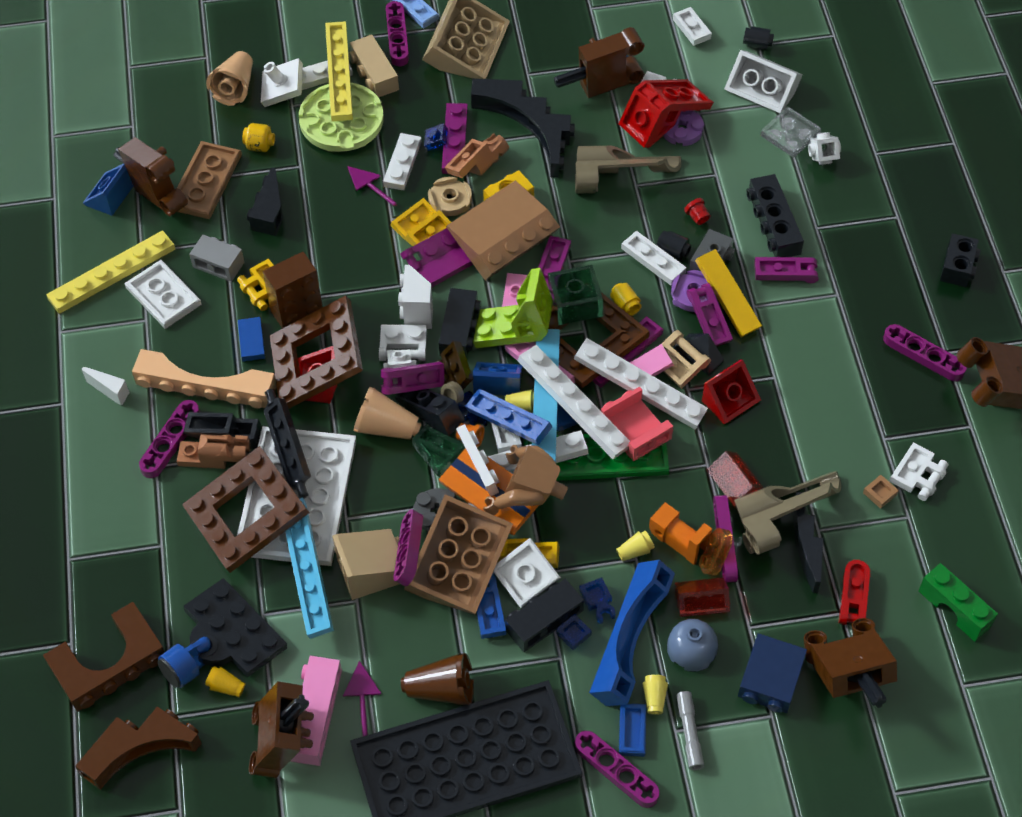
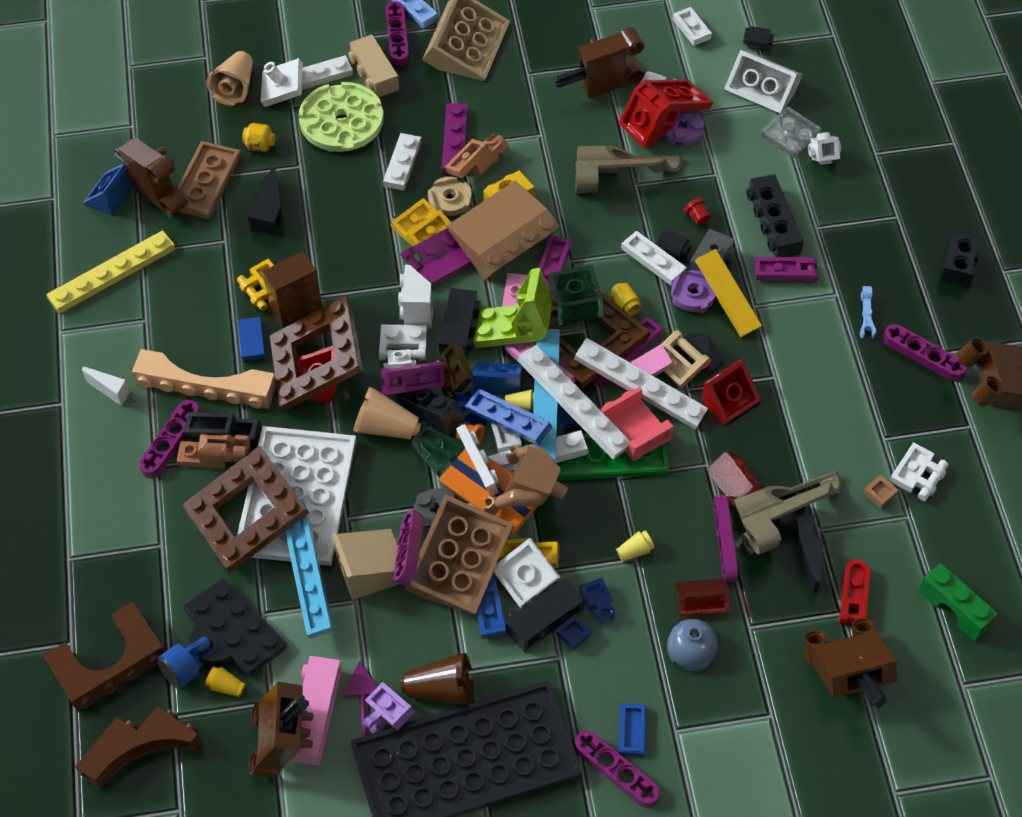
(163, 294): white tile -> none
(217, 258): light grey brick -> none
(287, 443): black plate -> none
(338, 71): light yellow plate -> none
(362, 178): magenta piece -> none
(388, 708): none -> medium lavender plate
(436, 136): clear blue plate -> none
(453, 391): dark tan tile -> none
(511, 100): black arch -> none
(615, 673): blue arch -> none
(655, 693): light yellow cone -> none
(677, 534): orange piece -> none
(687, 714): light grey piece -> none
(710, 314): magenta plate -> none
(716, 551): clear orange plate -> none
(772, 673): dark blue brick -> none
(866, 296): none -> light blue piece

